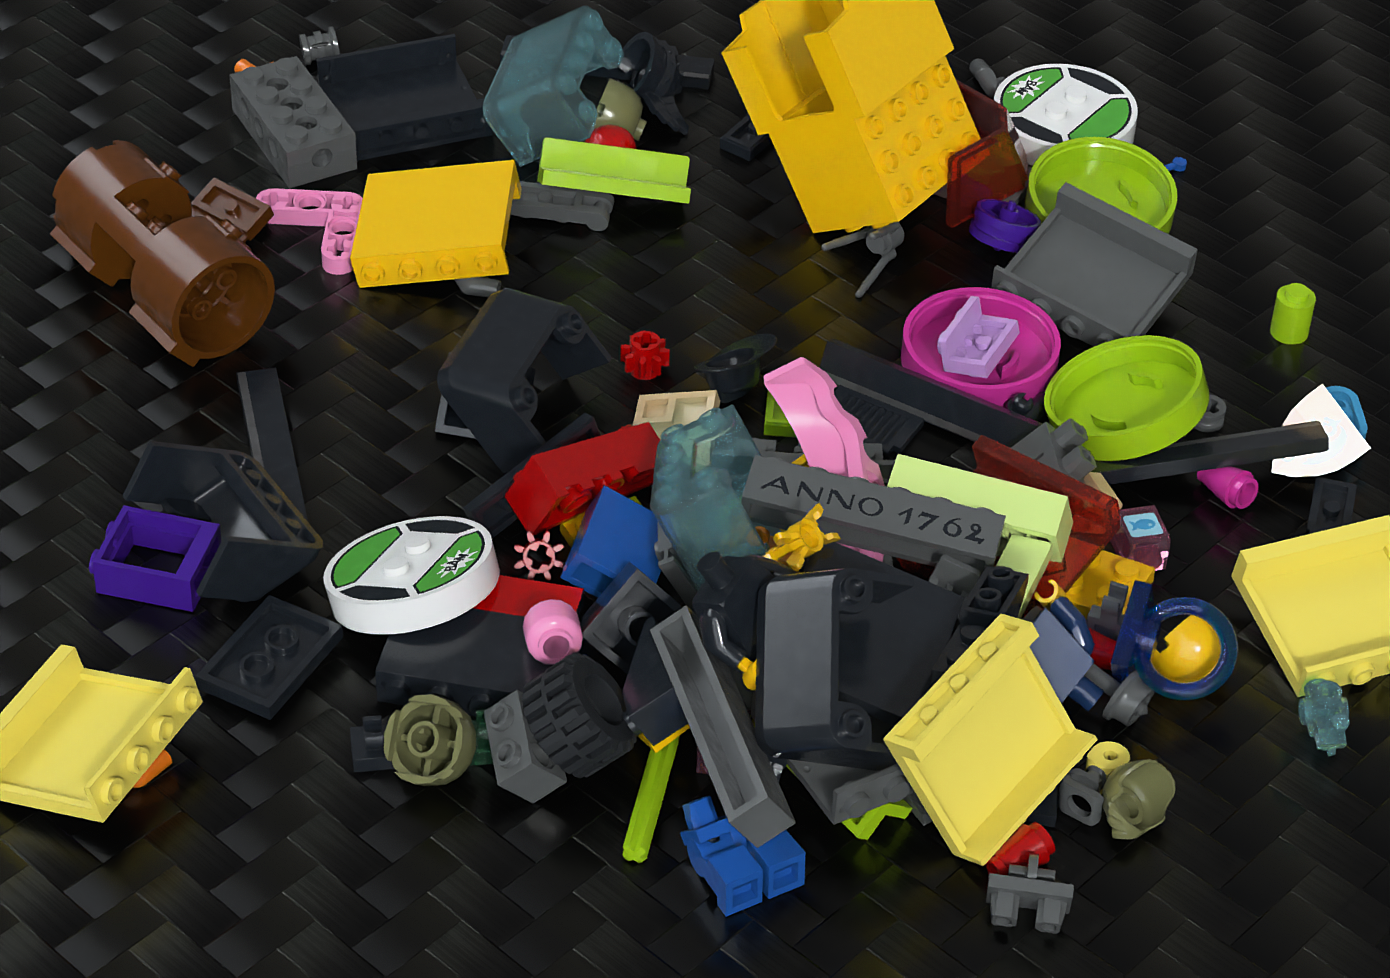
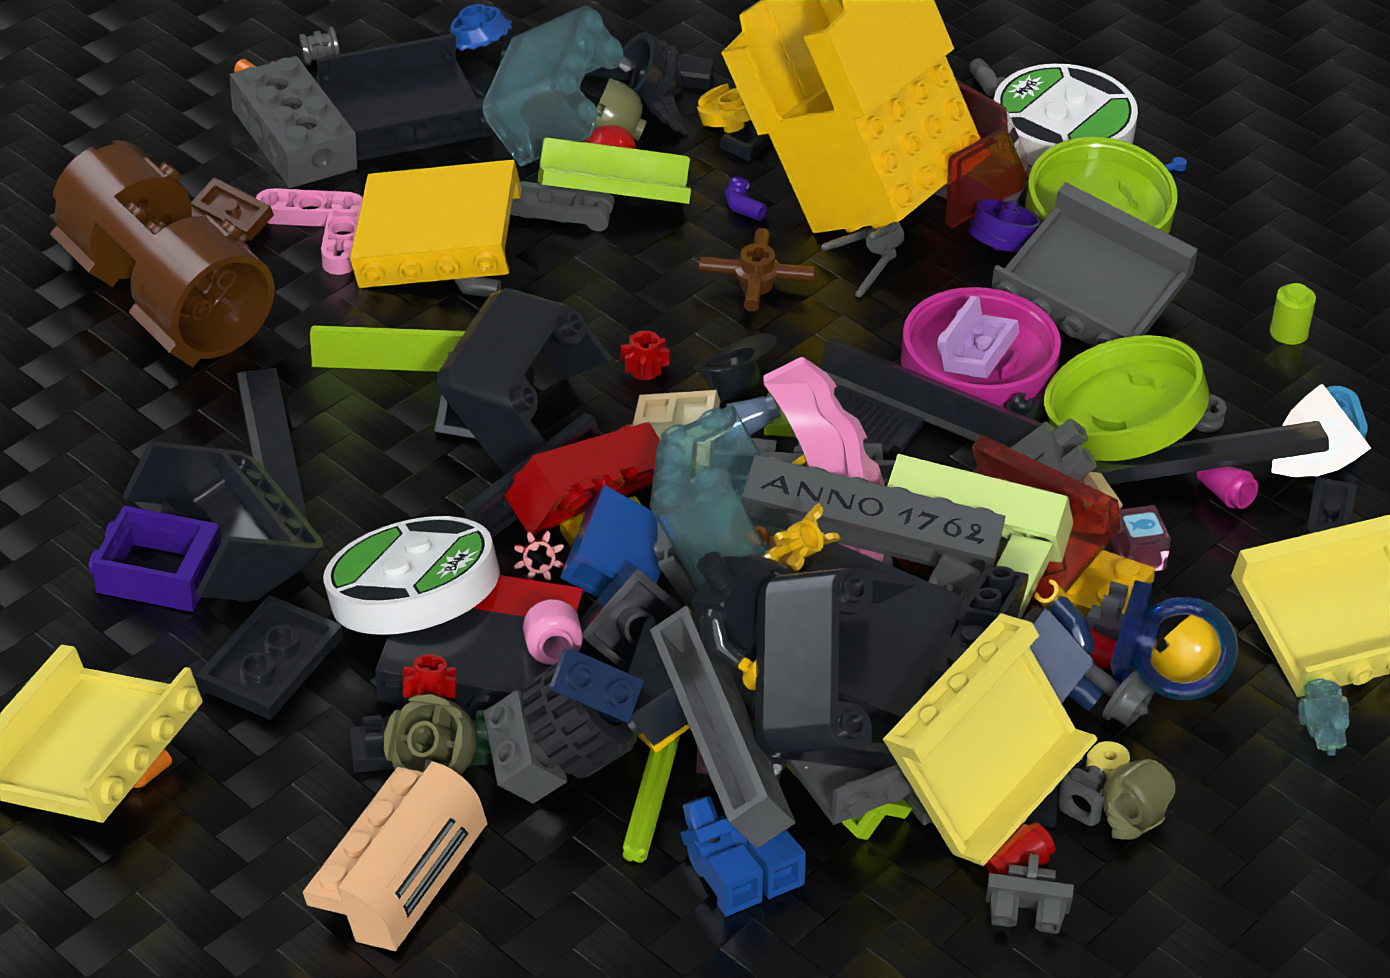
(381, 348): none -> lime panel
(399, 854): none -> light nougat brick
(429, 676): none -> red gear
(479, 26): none -> blue piece
(596, 685): none -> dark blue bracket
(723, 109): none -> yellow plate
(740, 202): none -> dark purple arm
(756, 269): none -> reddish brown bar
(757, 412): none -> sand blue cone

